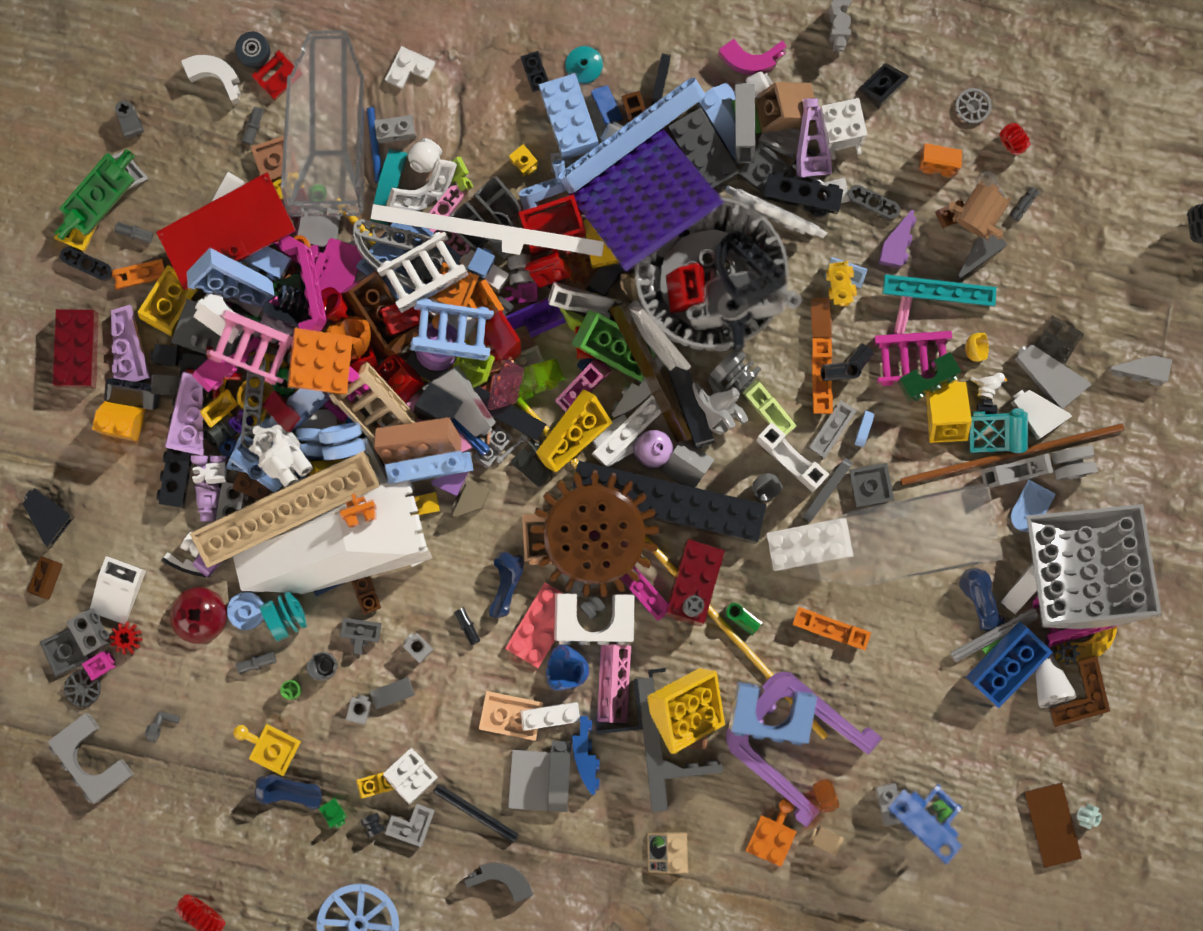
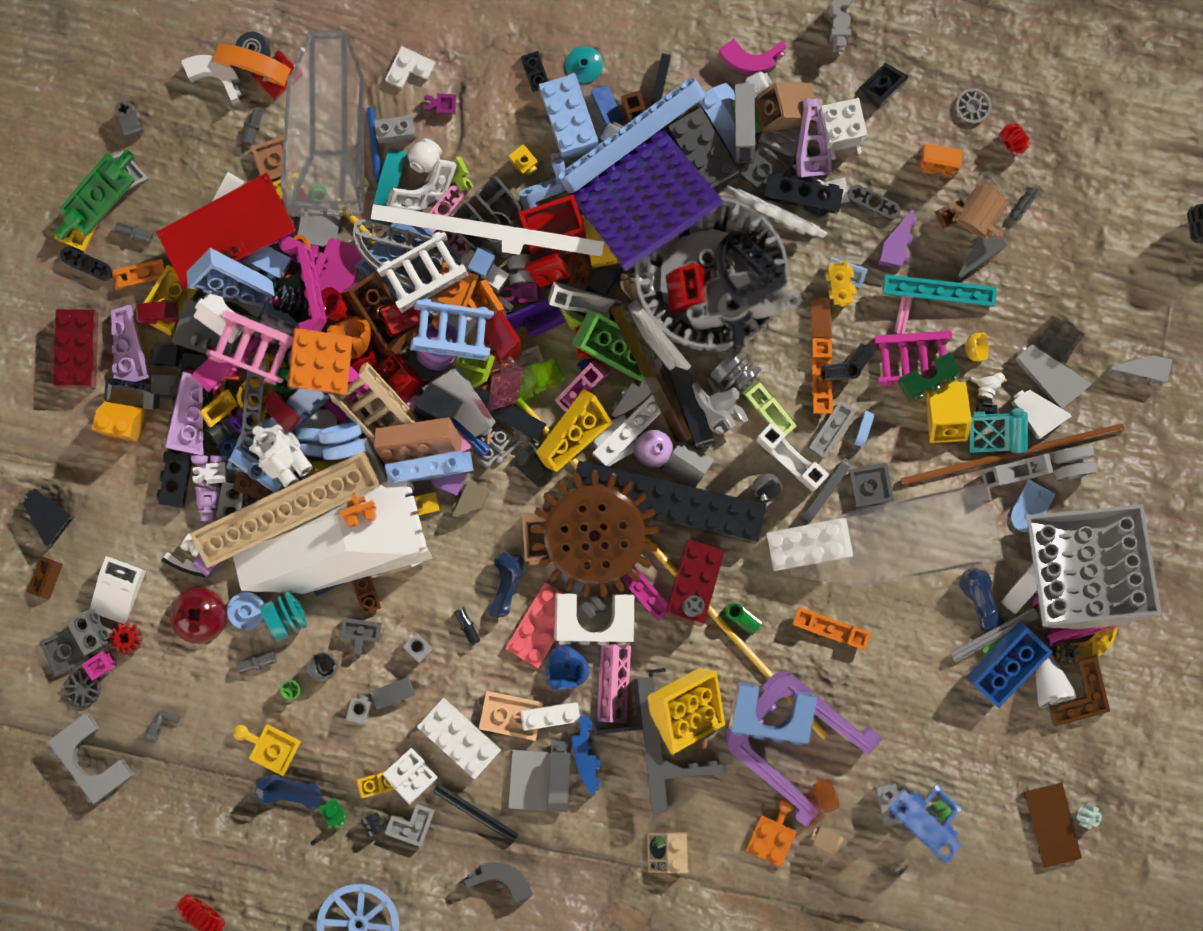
(157, 311): none -> dark red slope
(253, 62): none -> orange slope
(444, 103): none -> magenta plate
(459, 738): none -> white brick

